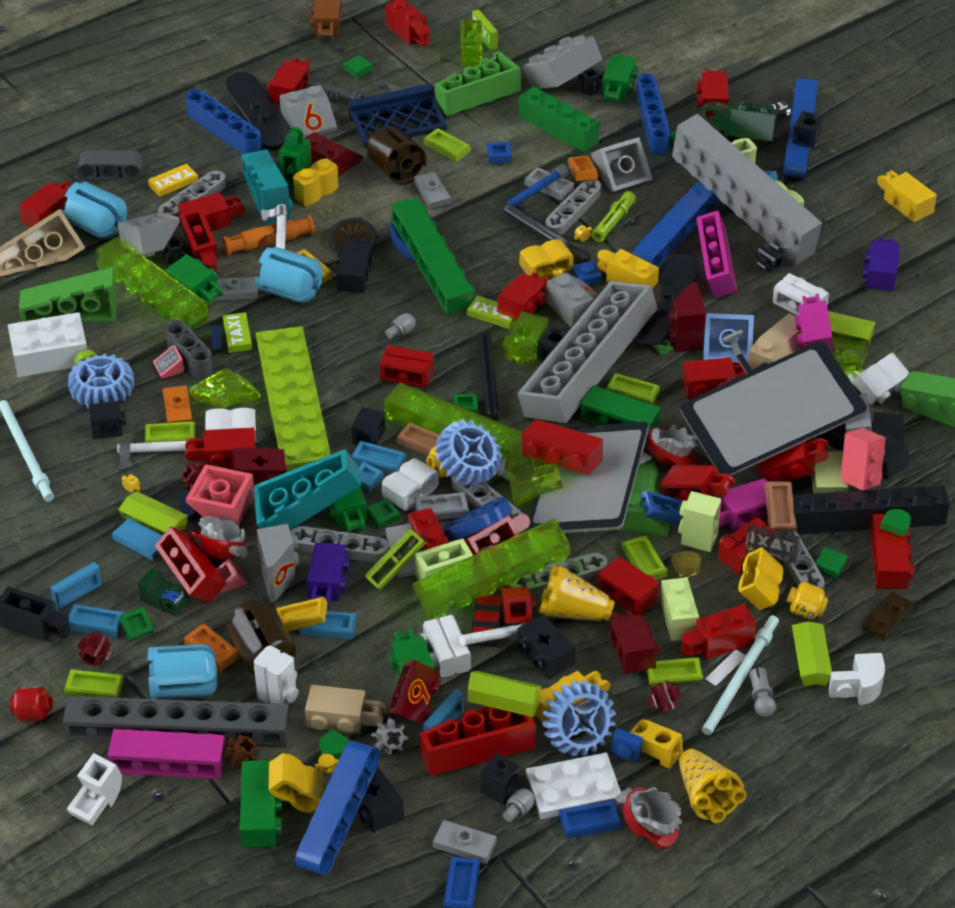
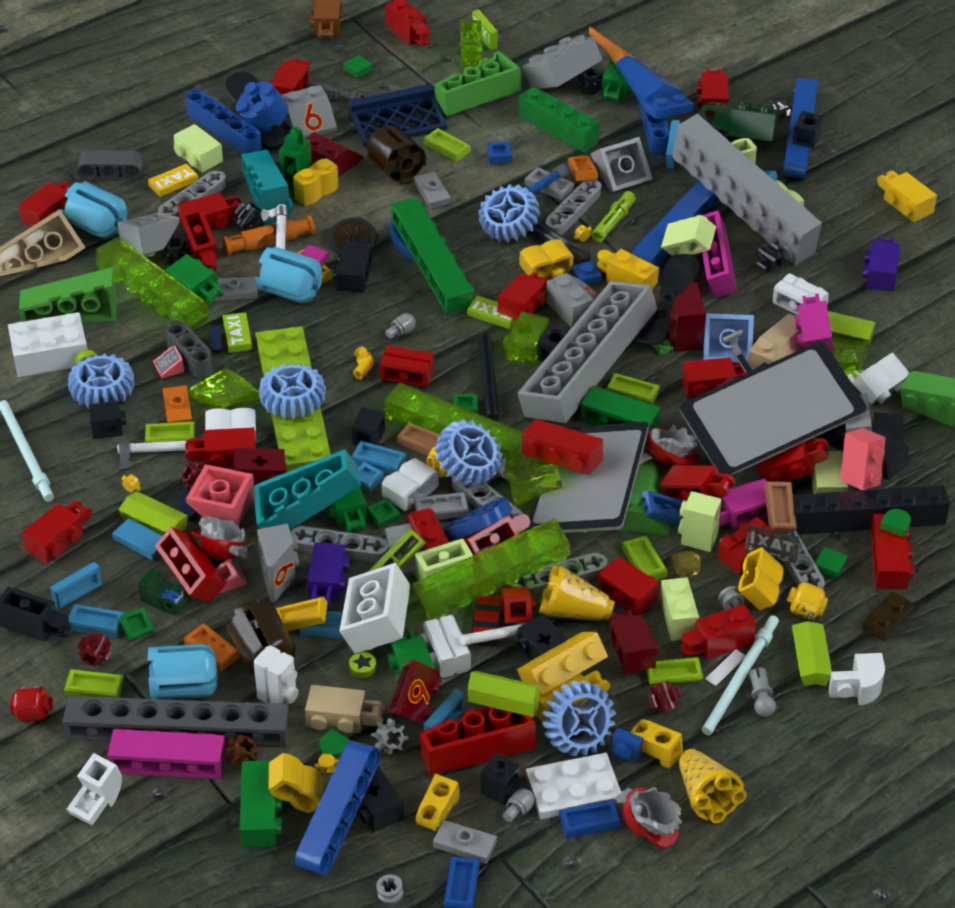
(55, 531): none -> red brick
(198, 148): none -> yellowish green brick
(248, 215): none -> black gear
(262, 106): none -> blue brick
(292, 391): none -> light blue gear
(316, 253): none -> dark pink tile
(362, 665): none -> lime tile
(365, 362): none -> yellow arm
(375, 608): none -> white brick
(386, 881): none -> light grey bush
(437, 802): none -> yellow leg
(506, 209): none -> light blue gear
(564, 661): none -> yellow brick
(653, 91): none -> blue plate
(670, 161): none -> dark azure tile
(689, 236): none -> yellowish green brick
(731, 598): none -> light grey bush

